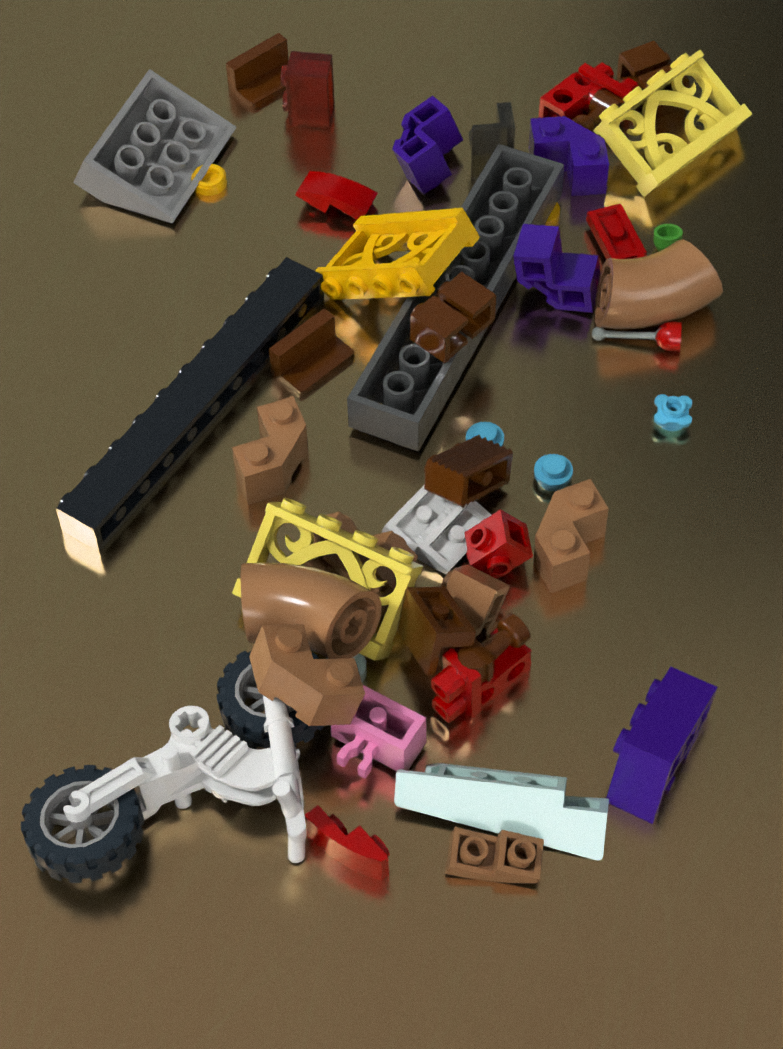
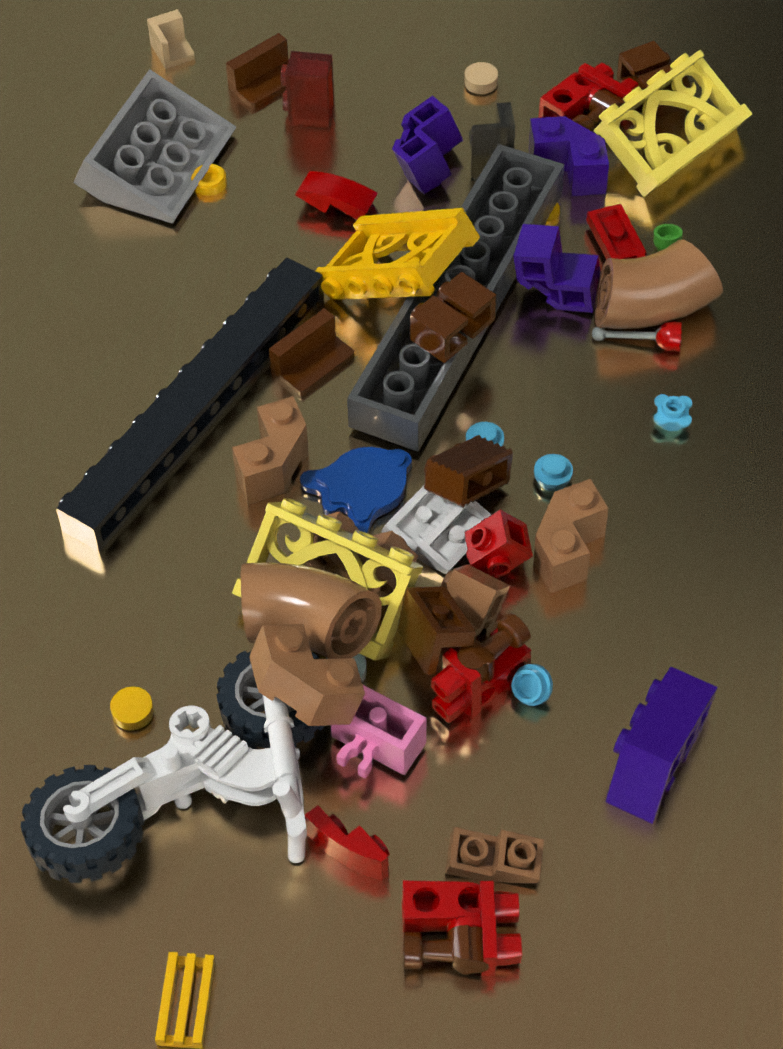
(132, 708): none -> yellow tile
(169, 39): none -> tan panel
(190, 963): none -> yellow tile
(361, 483): none -> blue tile
(469, 917): none -> red hips
(481, 78): none -> tan tile
(508, 802): light aqua wedge -> none
(532, 684): none -> medium azure plate

